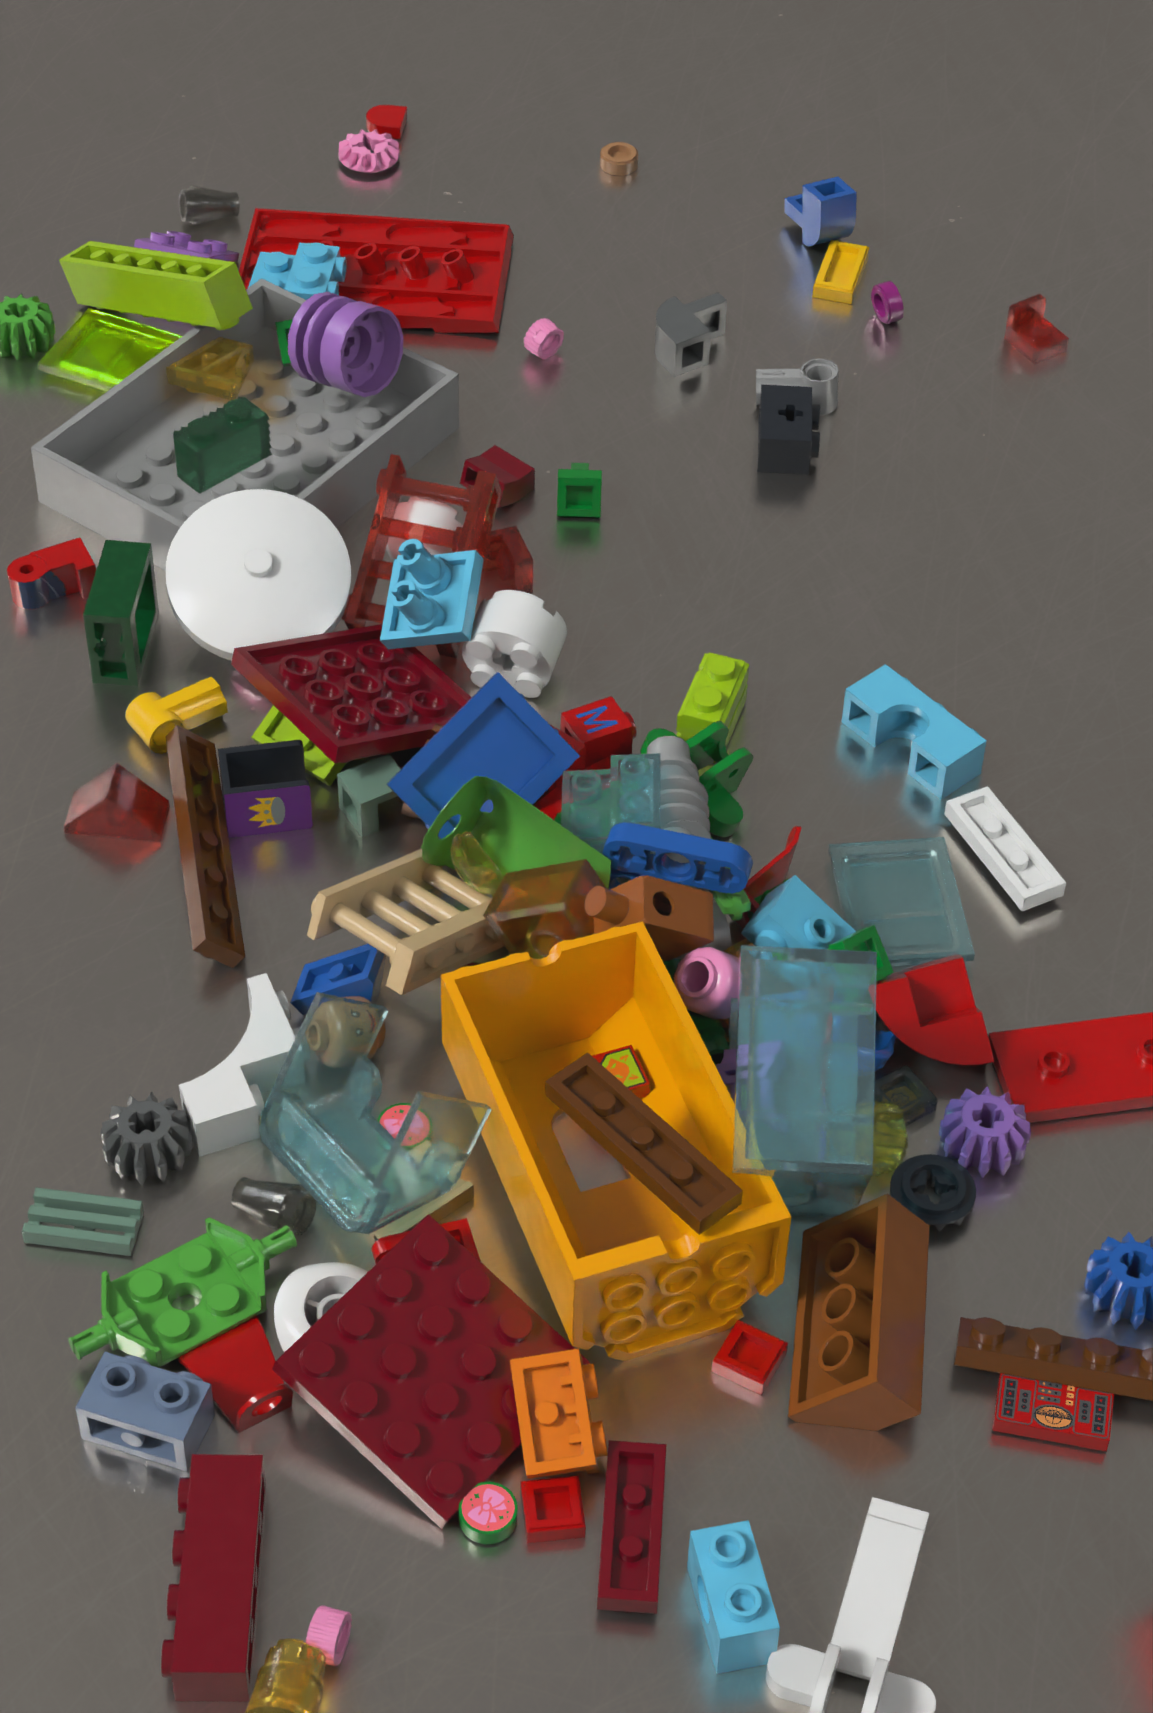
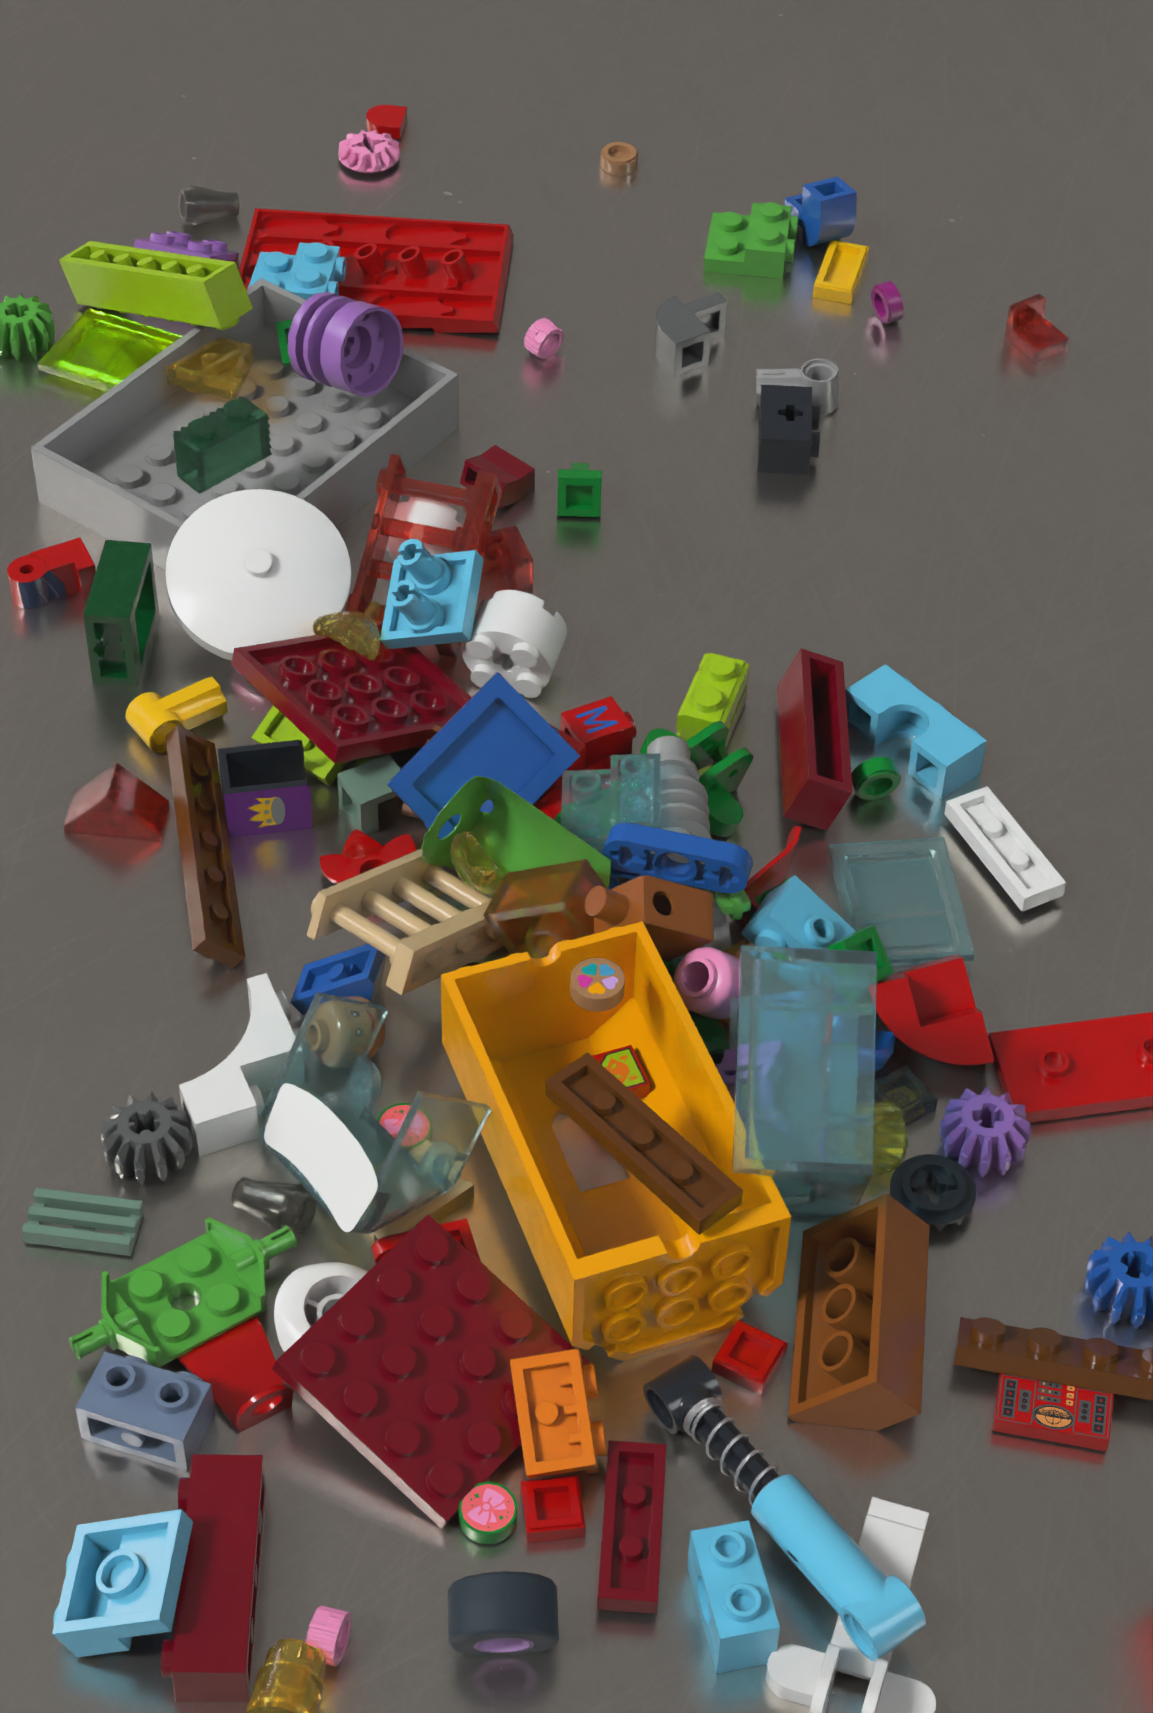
(121, 1581): none -> medium azure plate
(323, 1152): none -> white sticker
(352, 629): none -> clear yellow piece
(363, 854): none -> red plate
(503, 1613): none -> black wheel
(597, 984): none -> medium nougat tile
(752, 243): none -> bright green plate
(814, 740): none -> dark red brick
(873, 1607): none -> medium azure piece
(875, 778): none -> green tile

